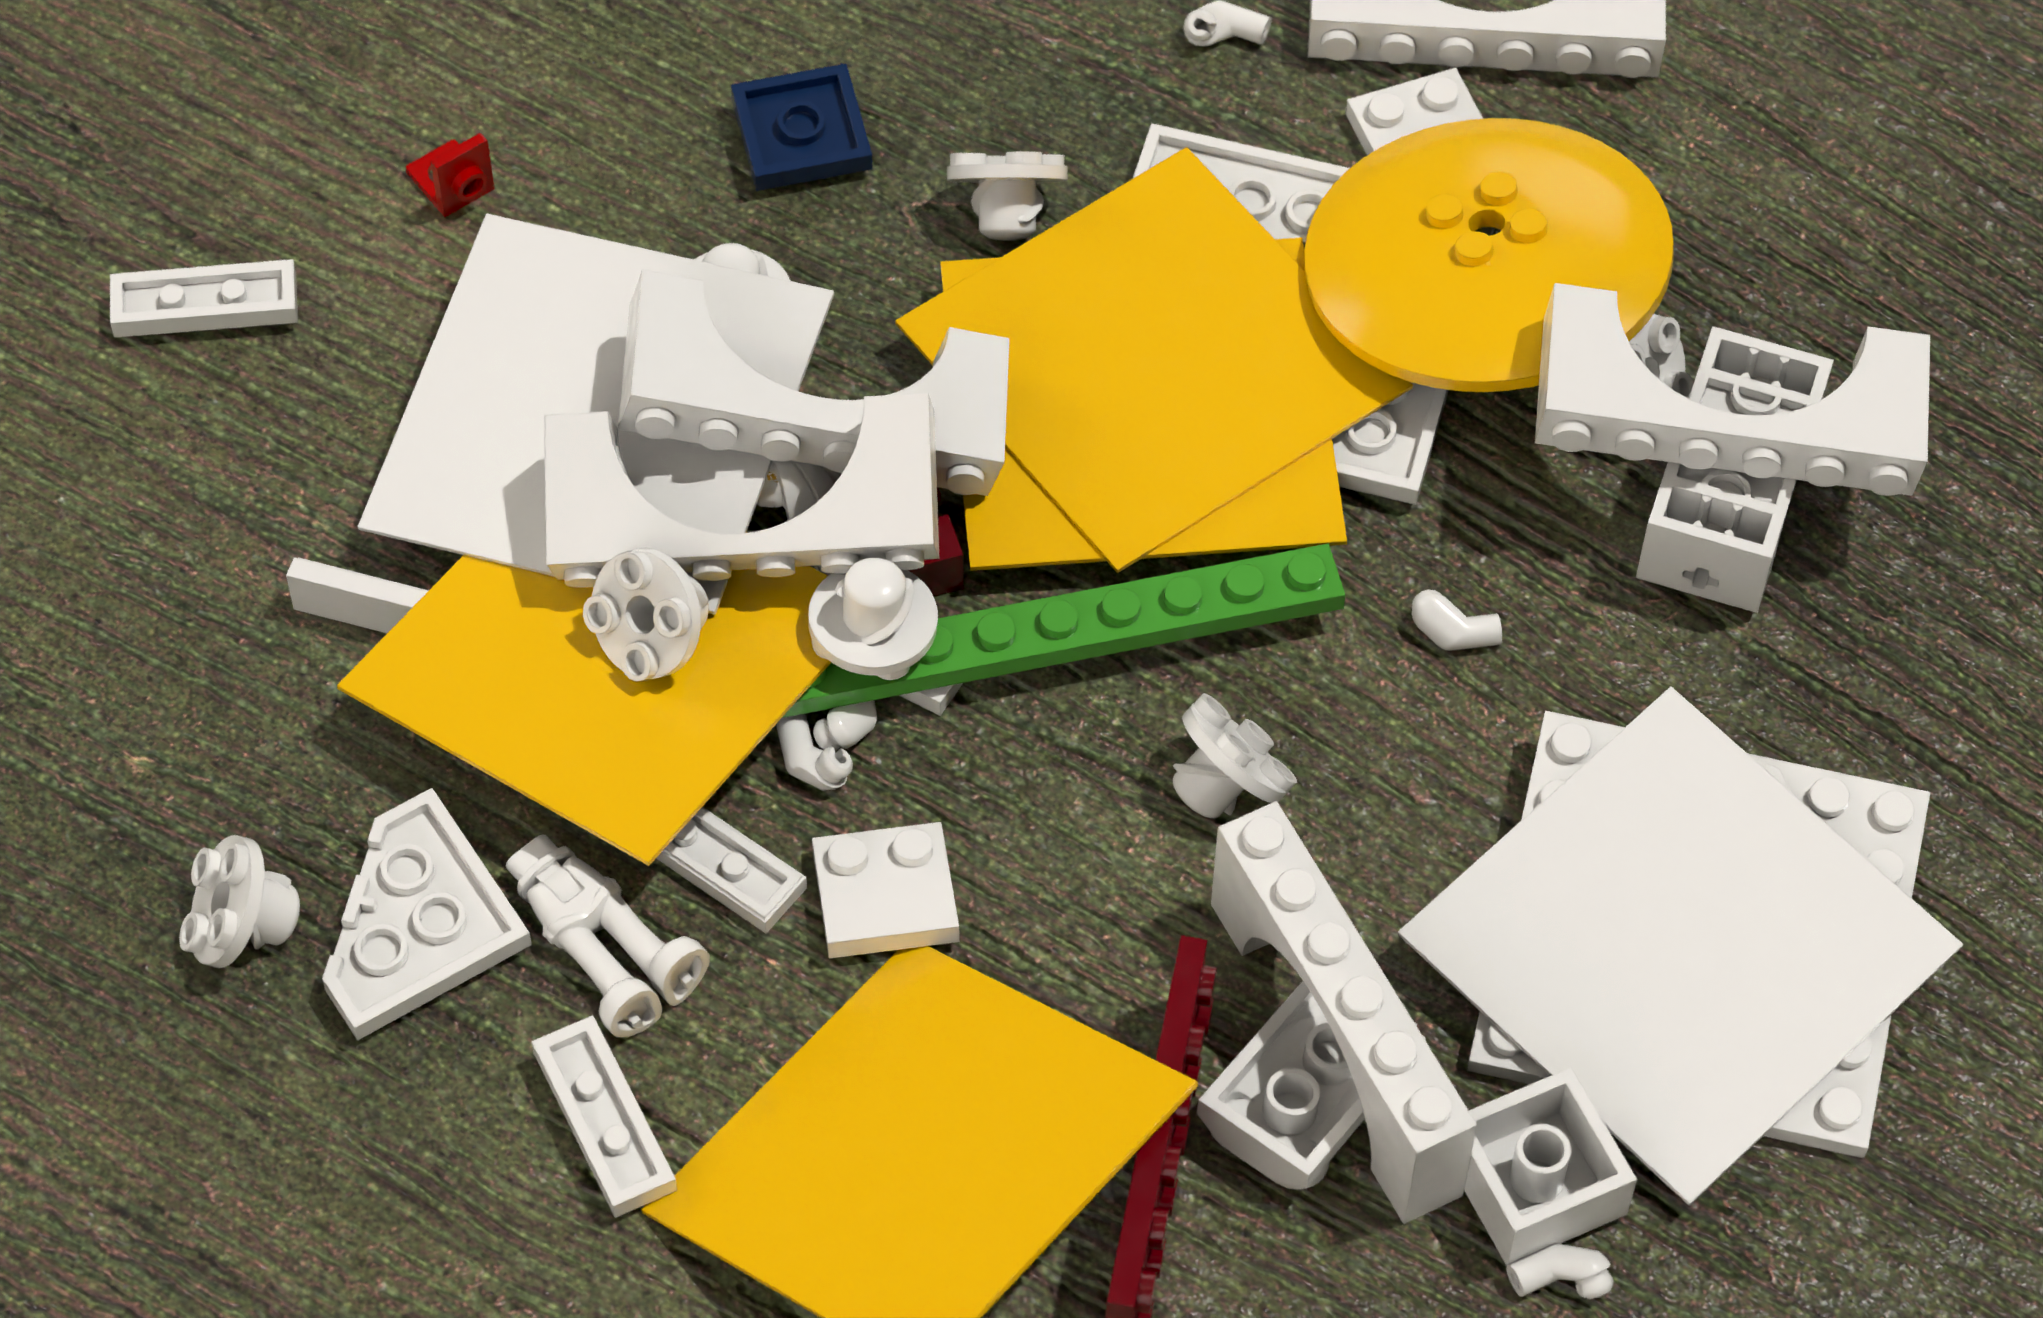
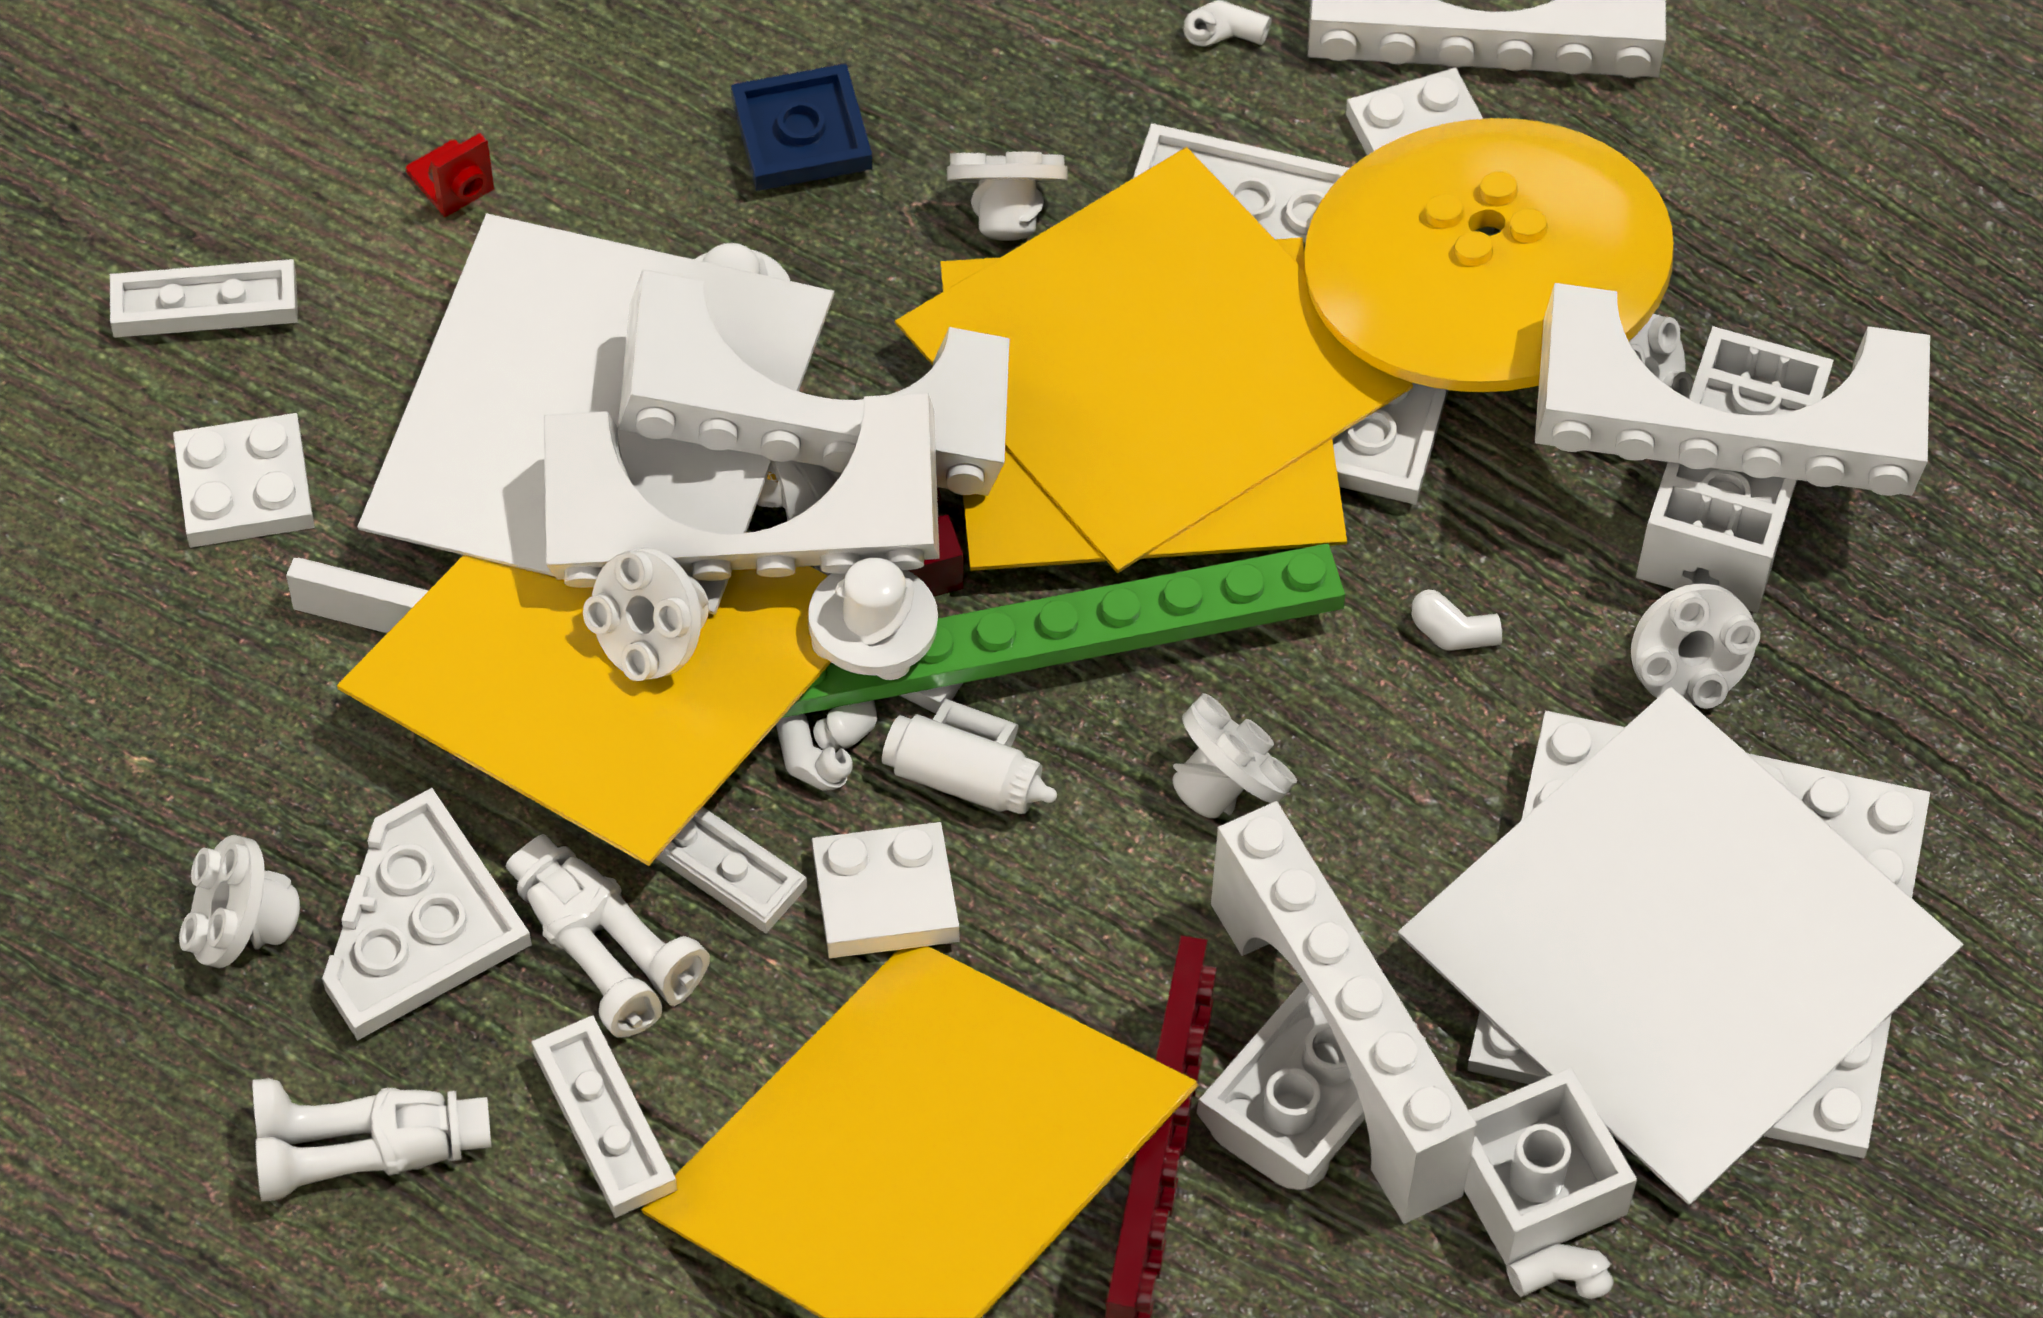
(243, 480): none -> white plate
(406, 1130): none -> white piece
(967, 758): none -> white piece
(1696, 643): none -> white plate

